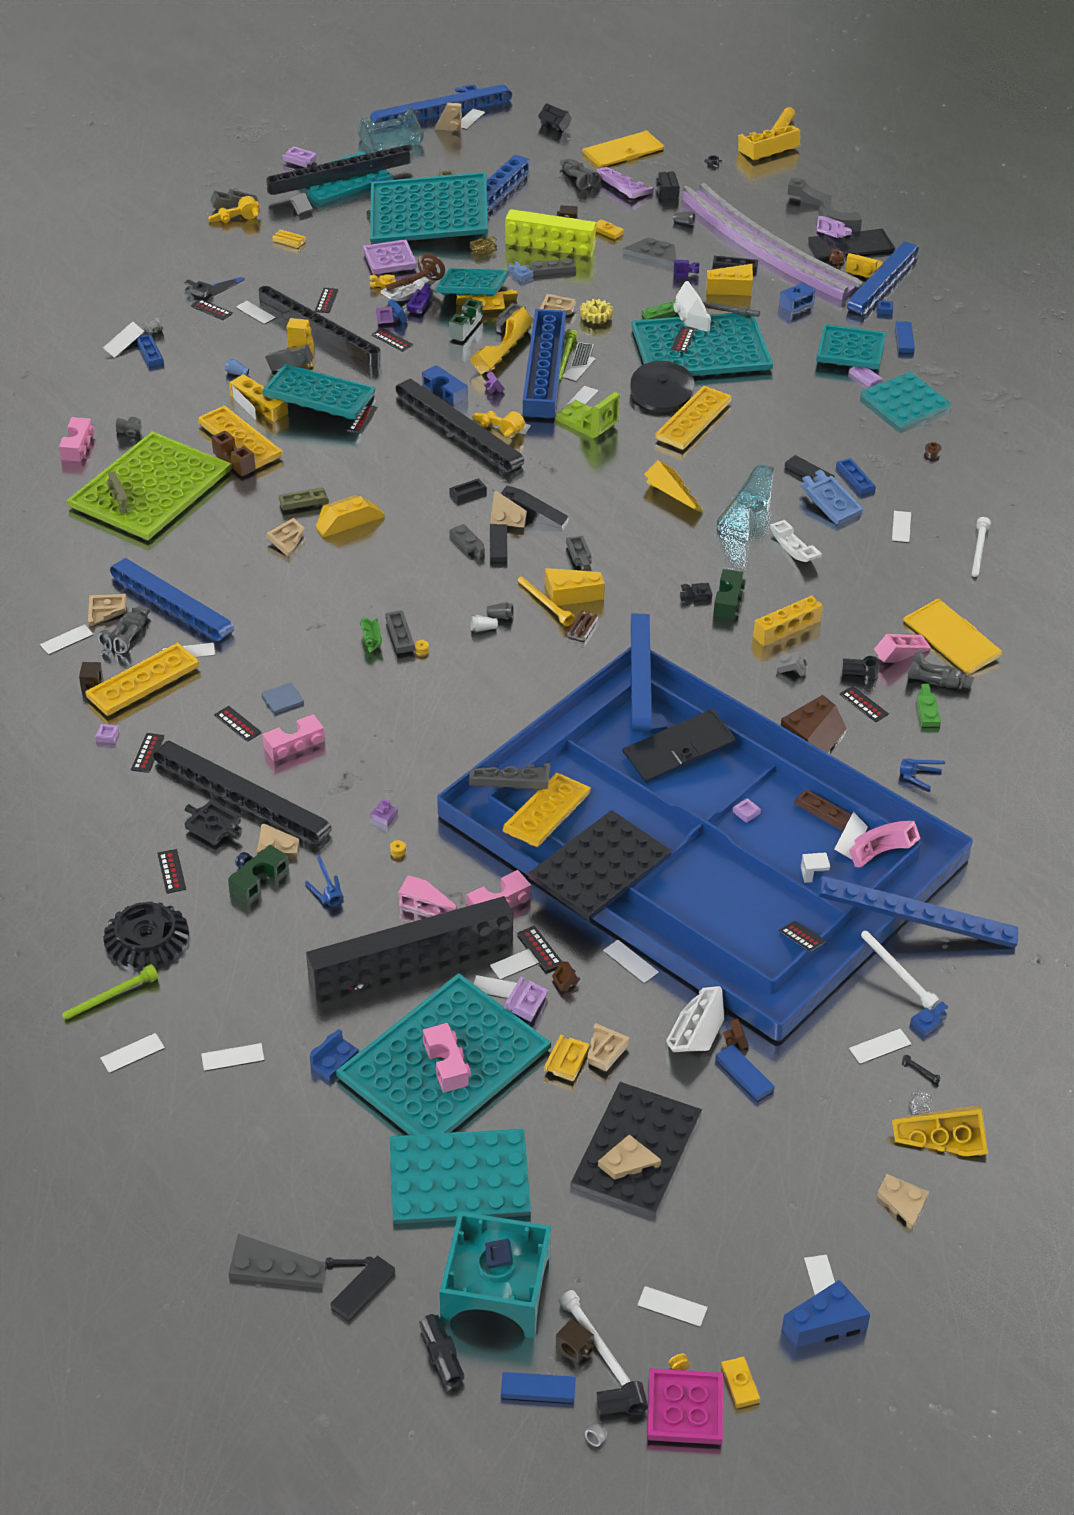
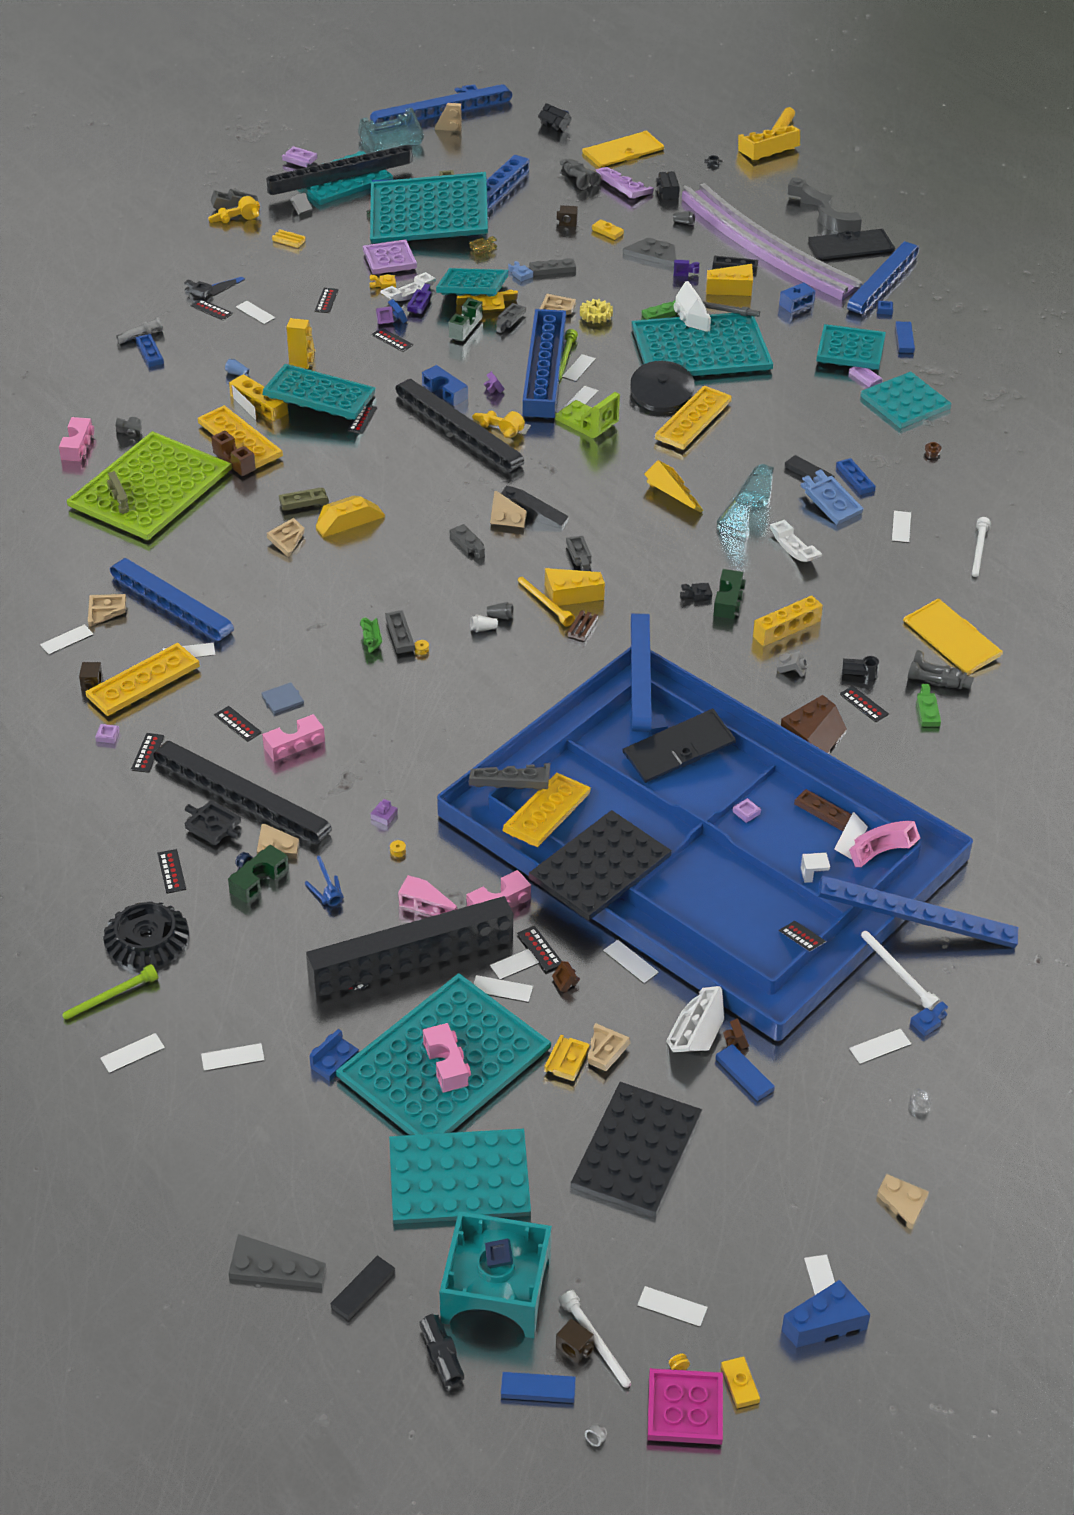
(123, 339): white sticker -> none
(131, 623): dark grey piece -> none
(293, 356): dark grey slope -> none
(321, 326): black beam -> none
(330, 1261): black hinge -> none
(429, 271): reddish brown dish -> none
(467, 490): black tile -> none
(471, 117): white sticker -> none
(488, 356): yellow arch -> none
(498, 543): black tile -> none
(526, 999): lavender plate -> none
(550, 233): neon yellow brick -> none
(582, 354): sticker -> none
(628, 1158): tan wing -> none
(628, 1398): black piece -> none
(683, 339): black sticker -> none
(832, 227): lavender hinge -> none
(836, 256): reddish brown animal -> none
(862, 265): yellow bracket -> none
(900, 647): bright pink slope -> none
(907, 1060): black hinge -> none
(910, 766): blue plant -> none
(948, 1130): yellow wedge -> none

